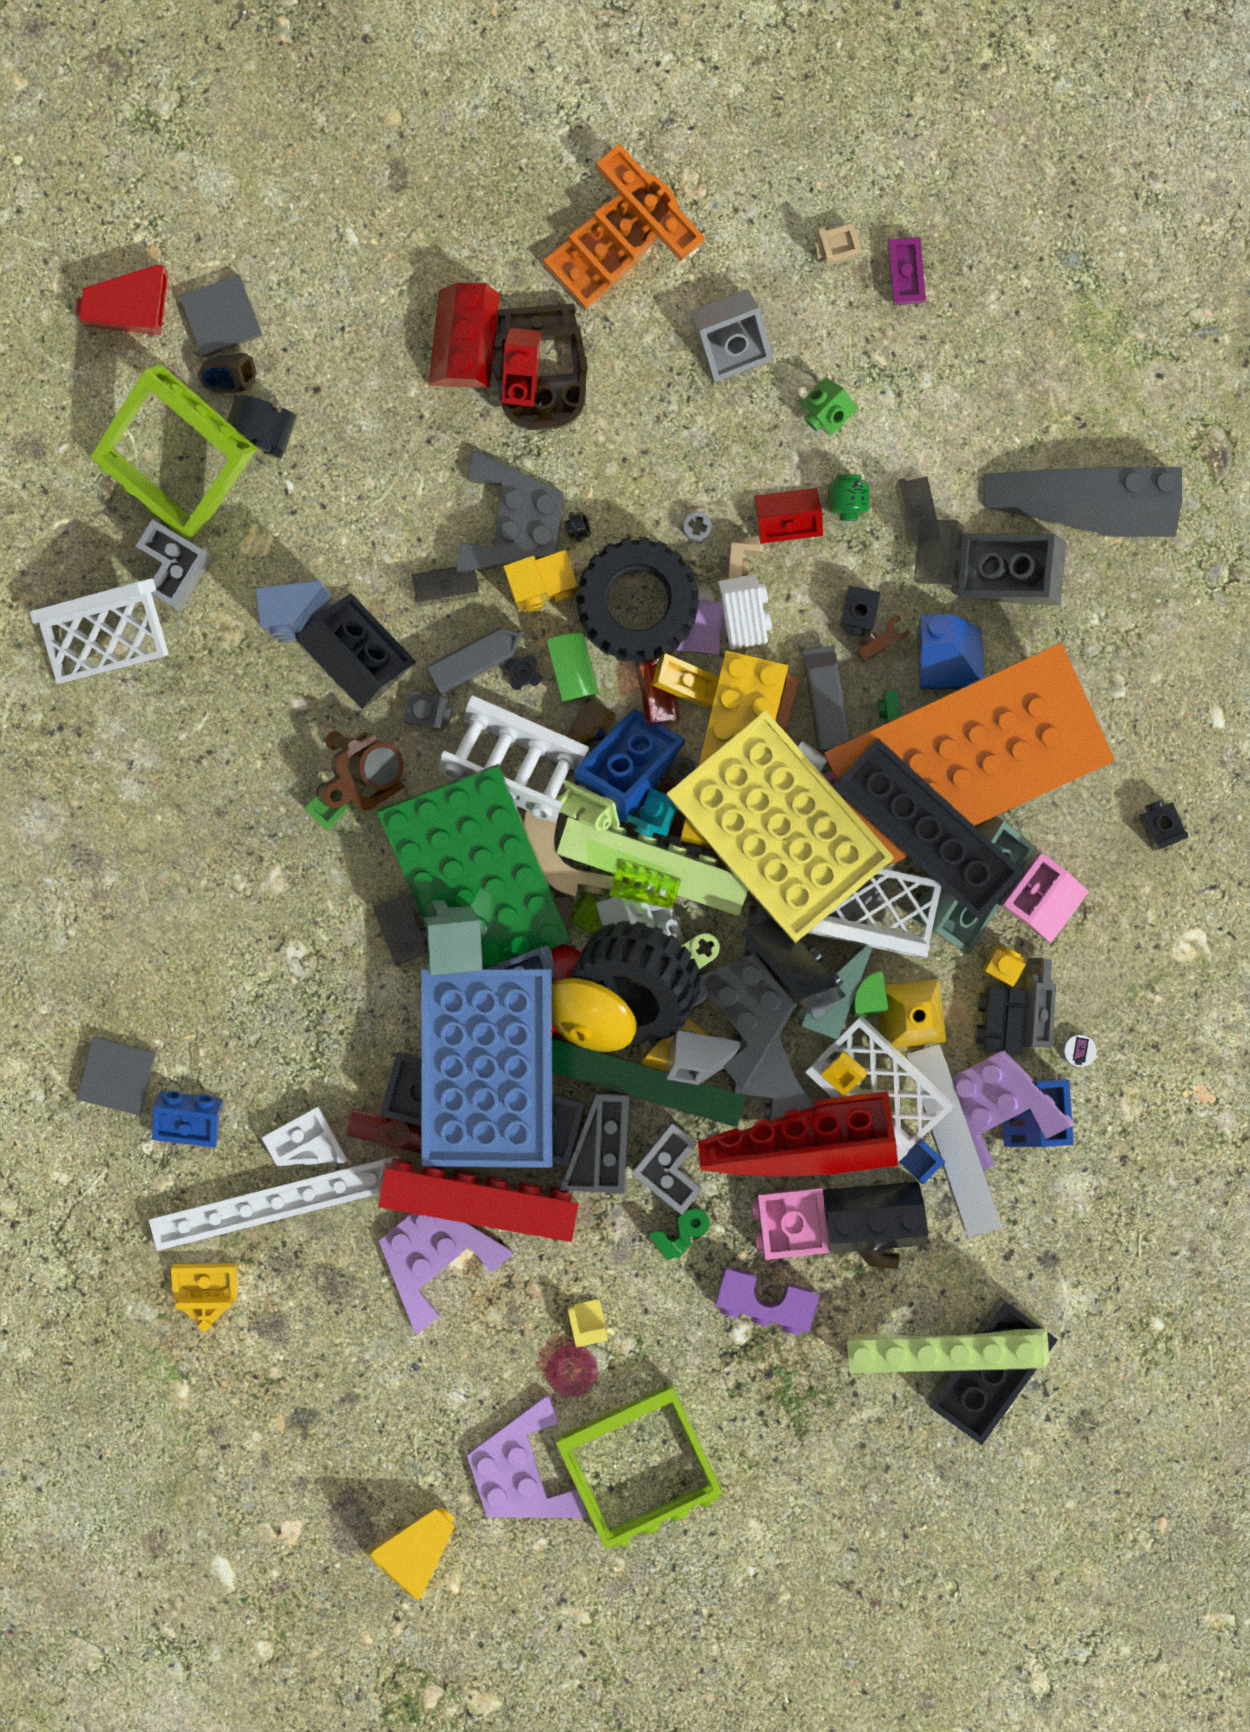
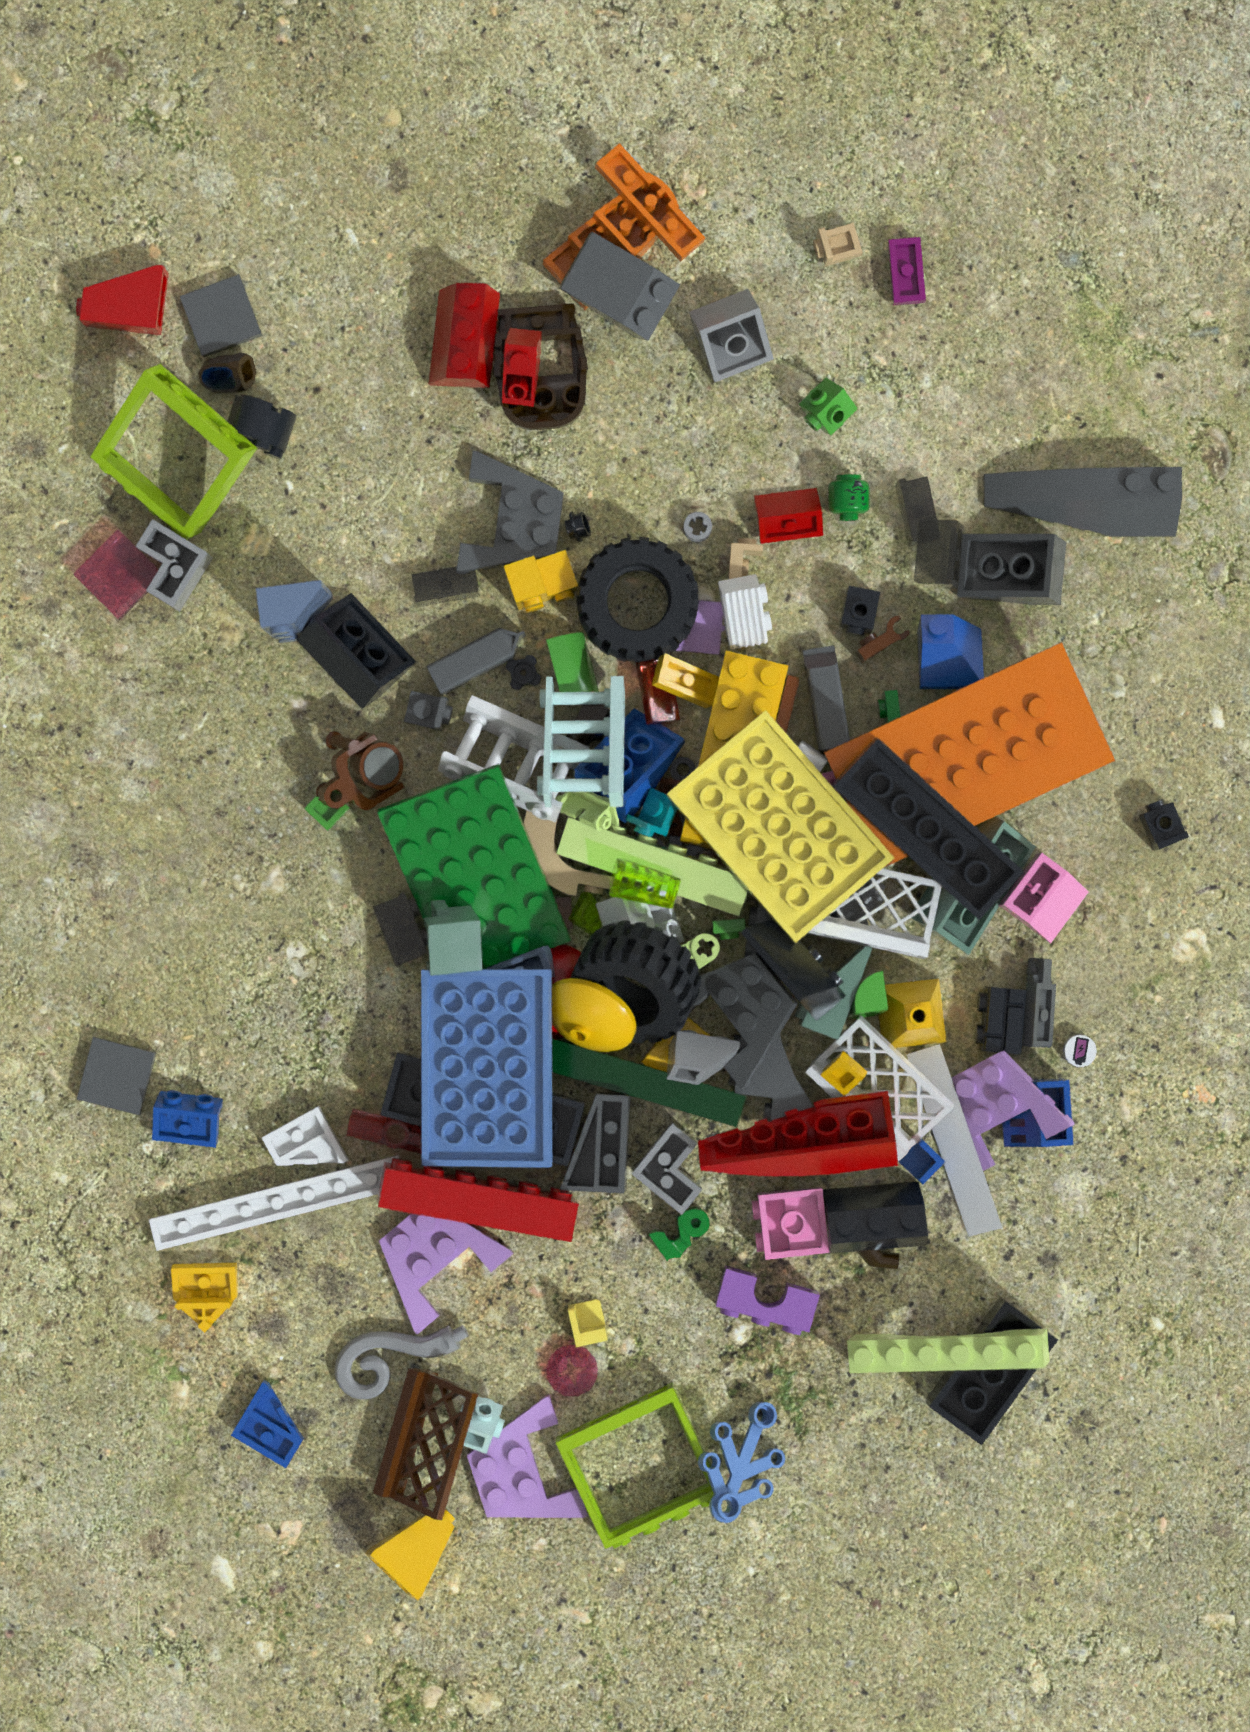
(101, 603): white fence -> none
(117, 574): none -> clear pink plate
(269, 1427): none -> blue wing
(408, 1434): none -> reddish brown fence
(430, 1346): none -> light grey plant
(484, 1424): none -> light aqua brick
(610, 755): none -> light aqua fence
(619, 286): none -> dark grey slope
(728, 928): none -> bright green plate
(740, 1465): none -> medium blue plant
(1004, 965): yellow brick -> none

